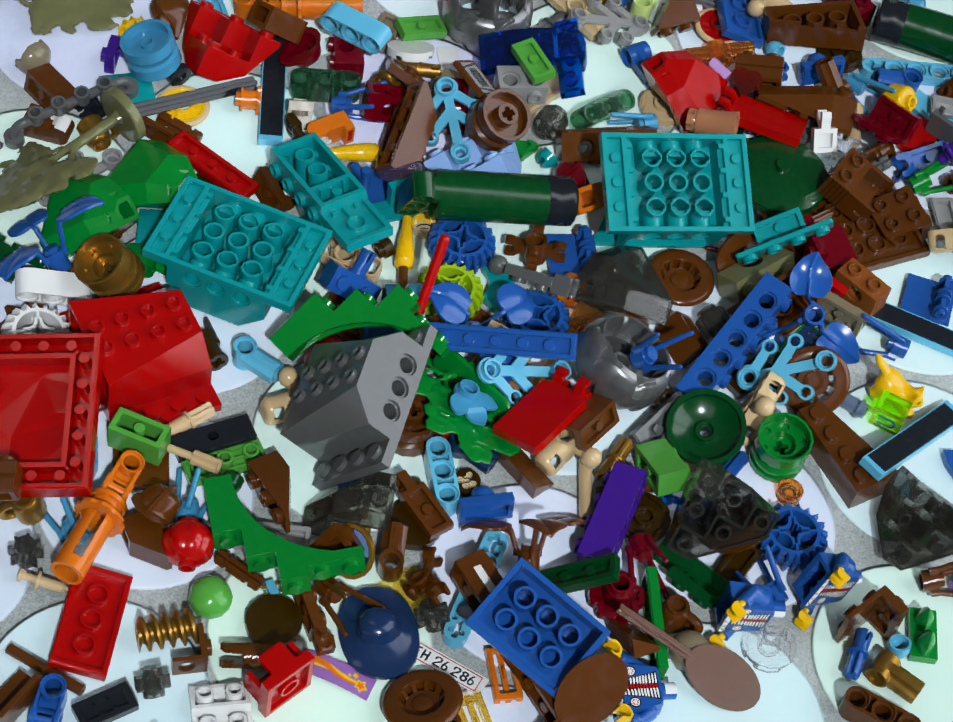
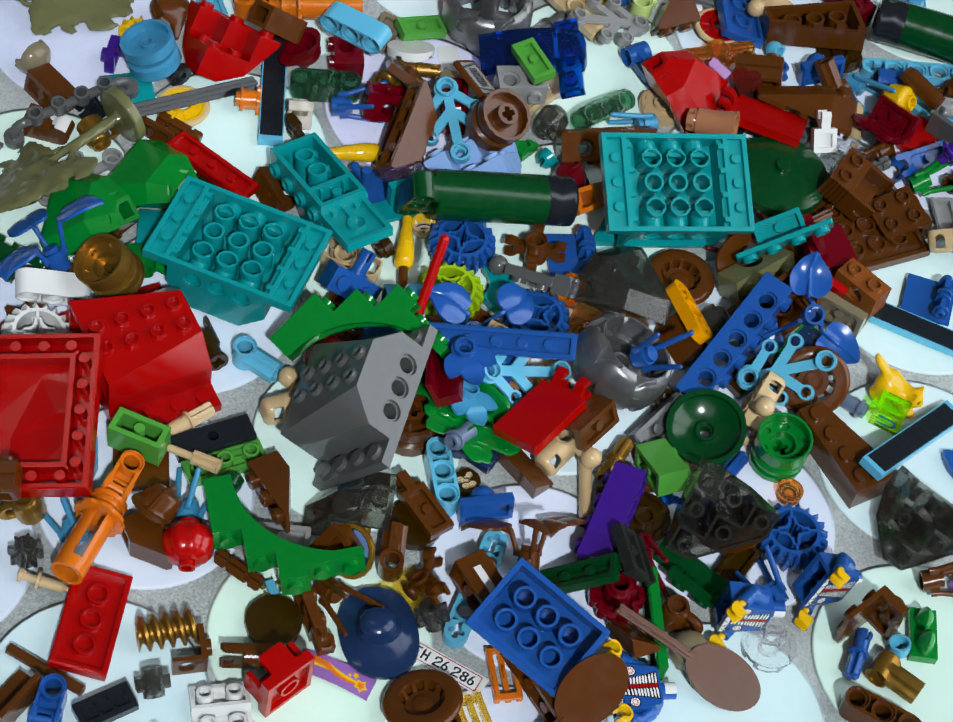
(210, 597): bright green hair -> none
(333, 128): orange leg -> none
(440, 387): none -> dark red panel
(456, 438): none -> sand blue pin
(468, 364): none -> blue plate
(633, 554): none -> pearl dark grey plate
(689, 311): none -> light orange beam
(896, 344): blue plant -> none
(922, 88): none -> reddish brown piece

